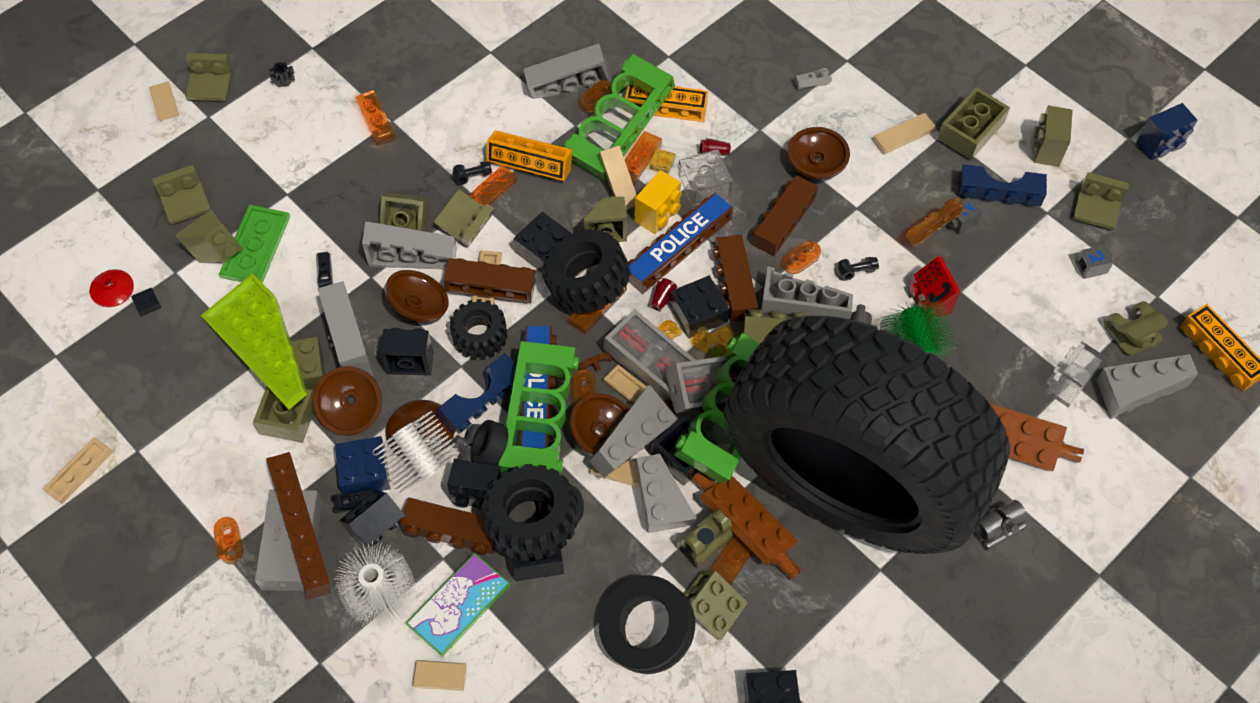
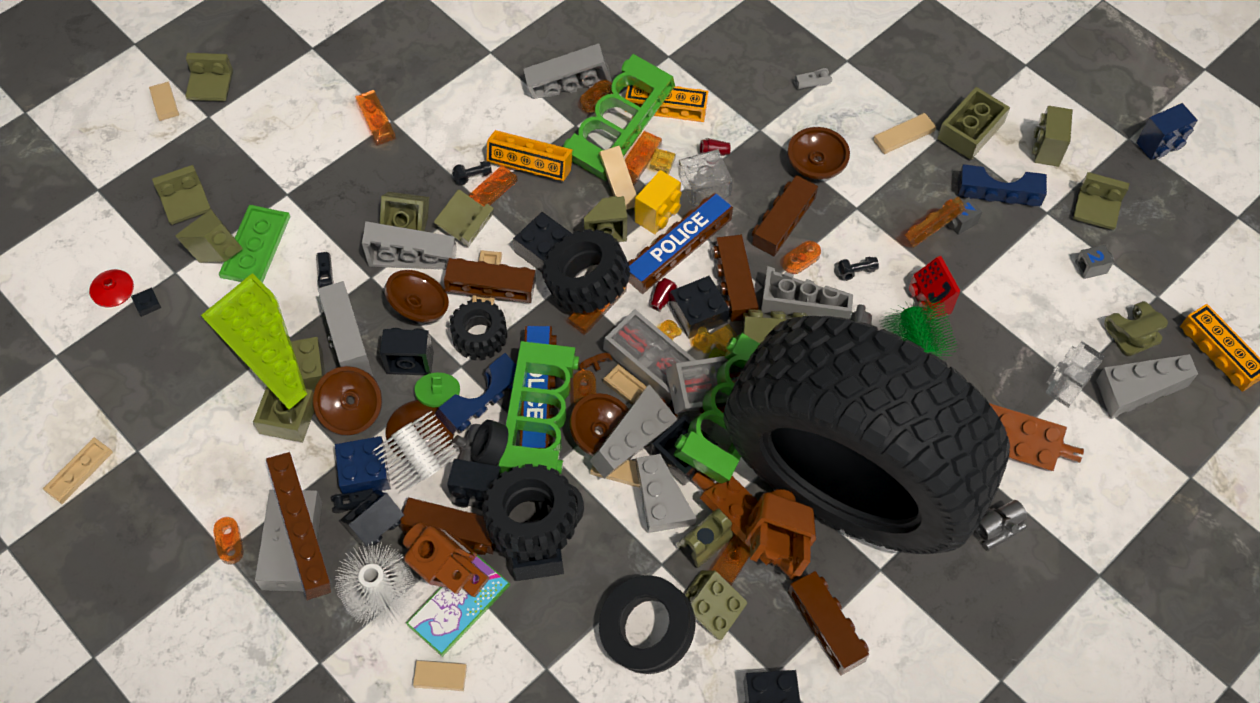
(282, 74): black gear -> none
(432, 559): none -> dark orange piece
(436, 389): none -> bright green piece
(781, 529): none -> dark orange piece
(828, 622): none -> reddish brown brick

